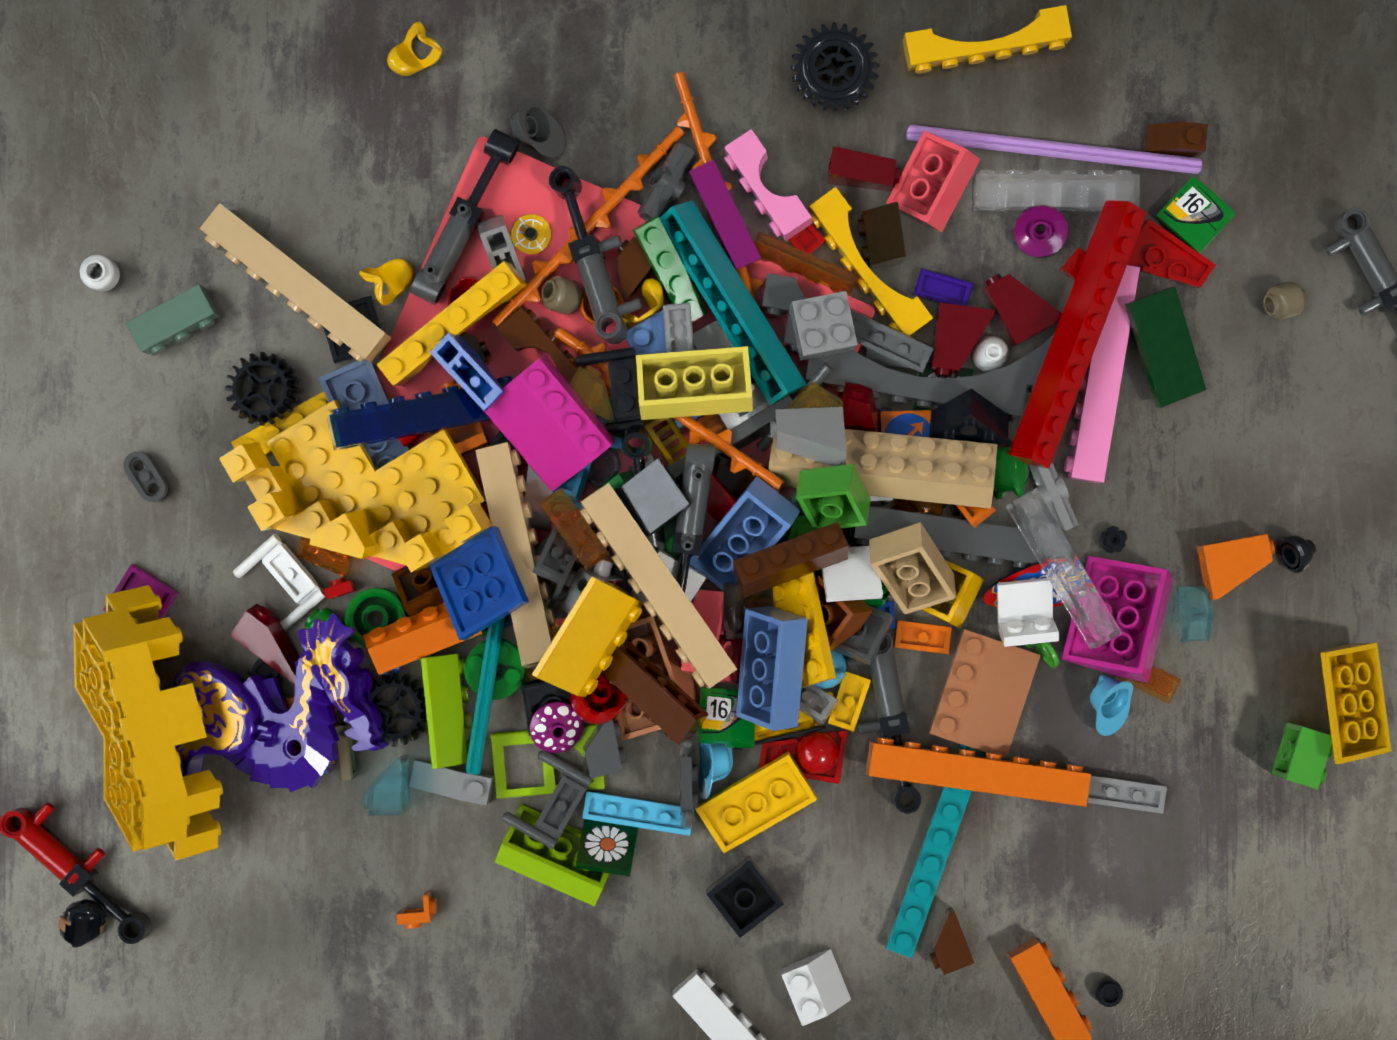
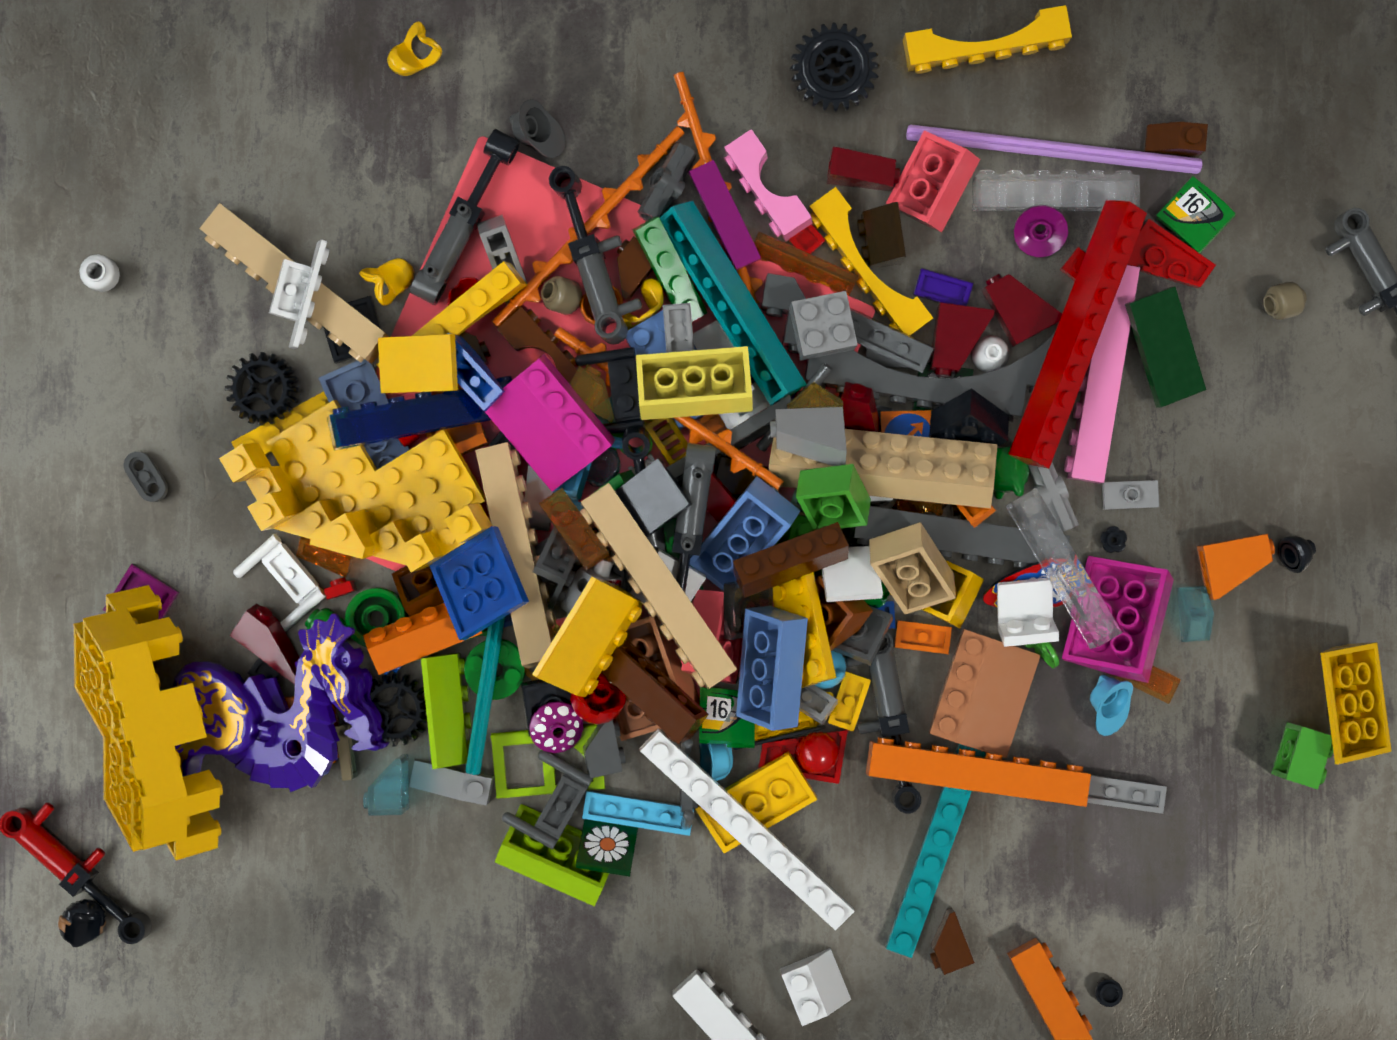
(173, 320): sand green brick -> none
(295, 292): none -> white bracket
(414, 917): orange bracket -> none
(418, 363): none -> yellow tile
(531, 234): yellow piece -> none
(744, 897): black brick -> none
(746, 829): none -> white plate
(1130, 494): none -> light grey plate

